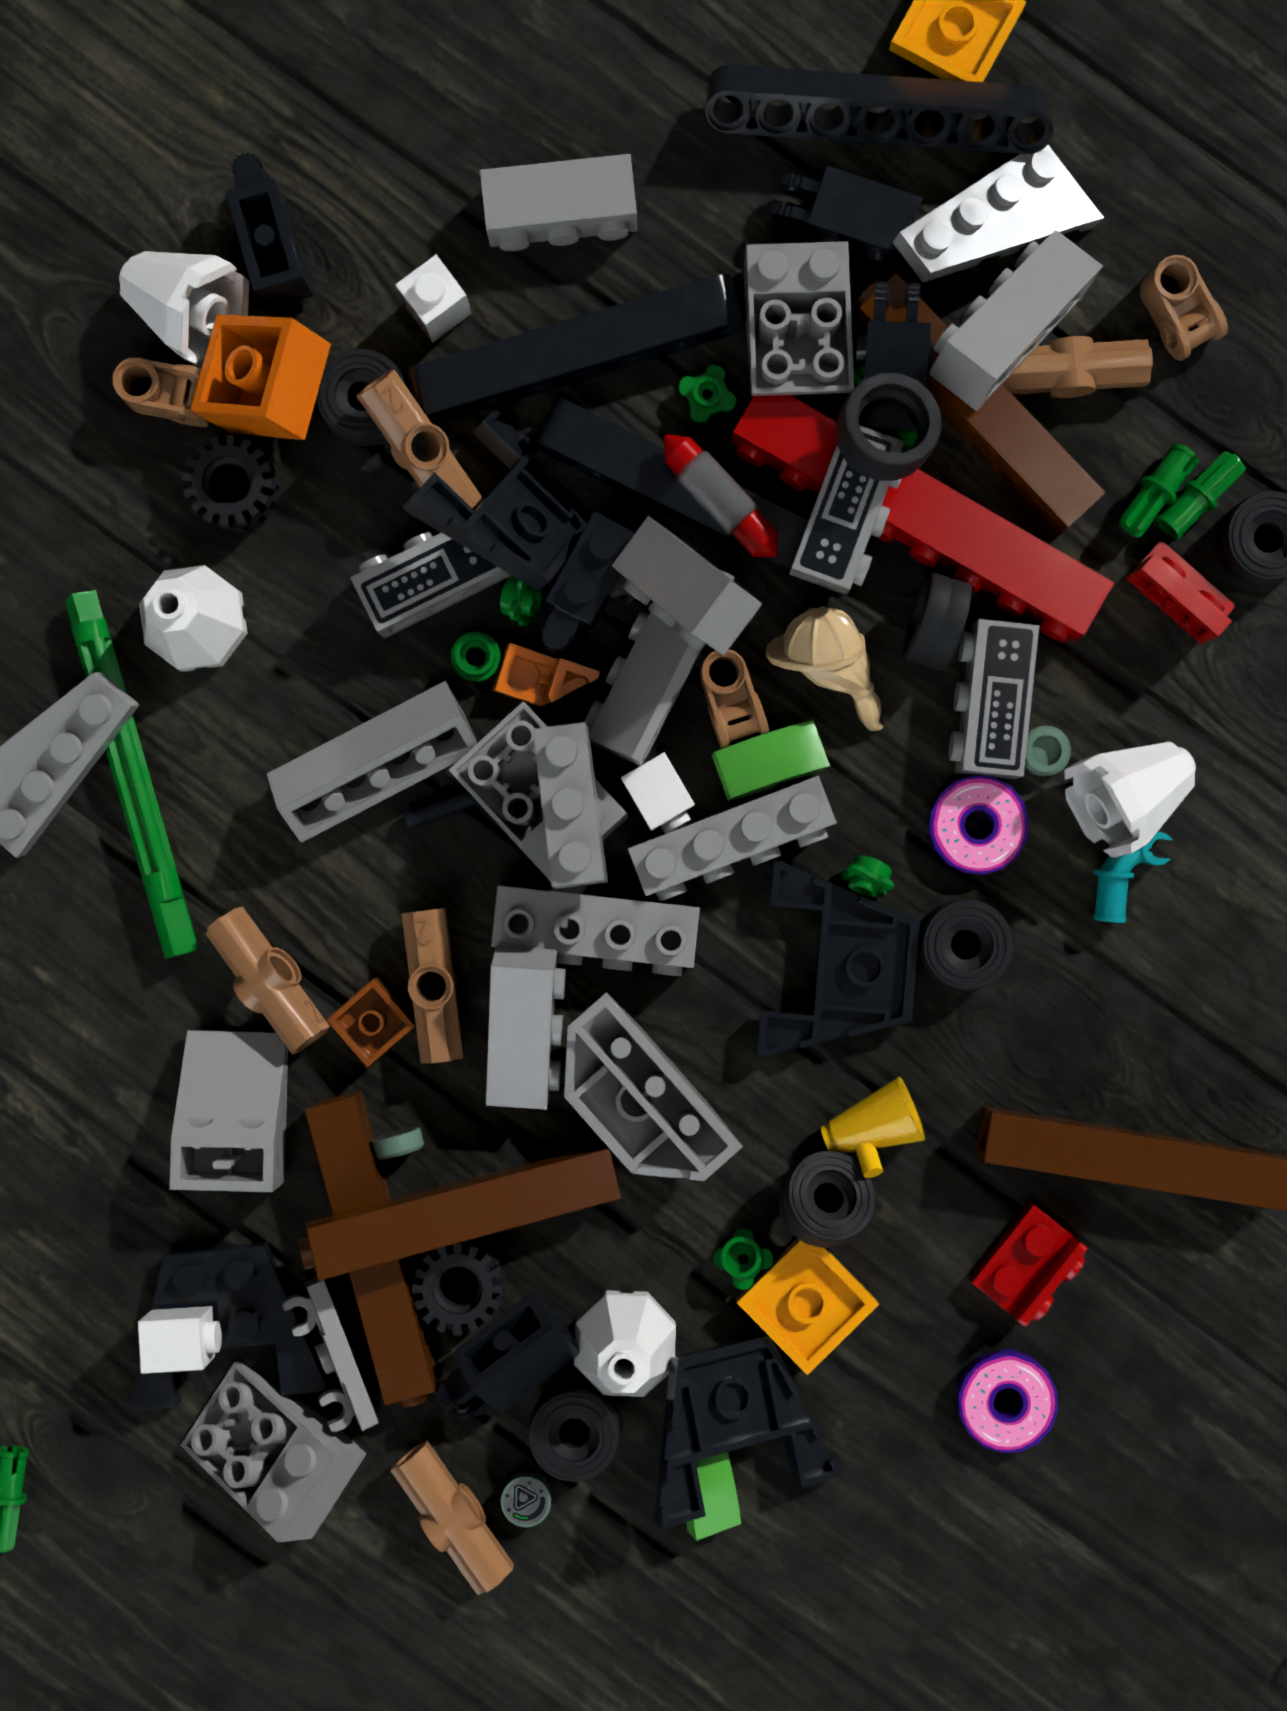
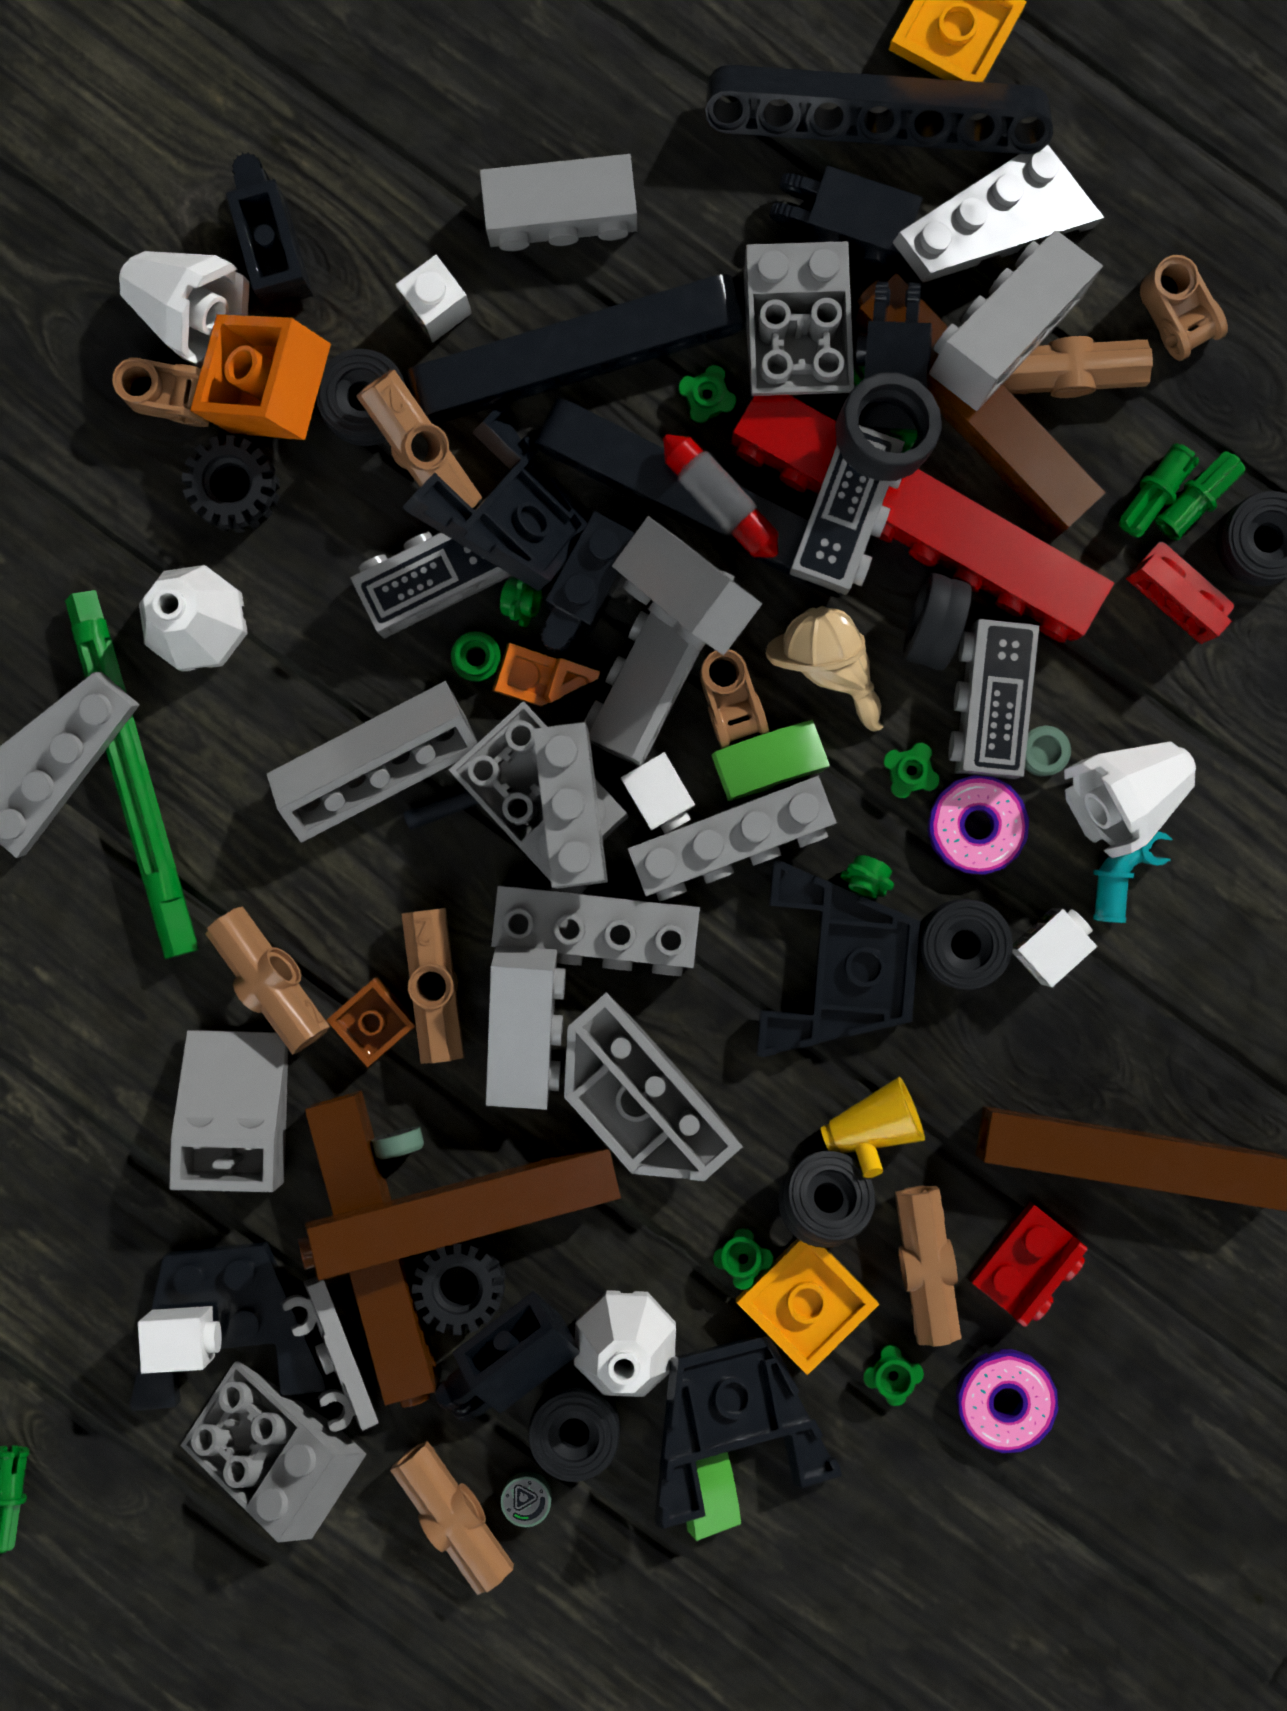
(893, 1390): none -> green plate
(902, 782): none -> green plate
(928, 1265): none -> medium nougat piece
(1054, 945): none -> white brick

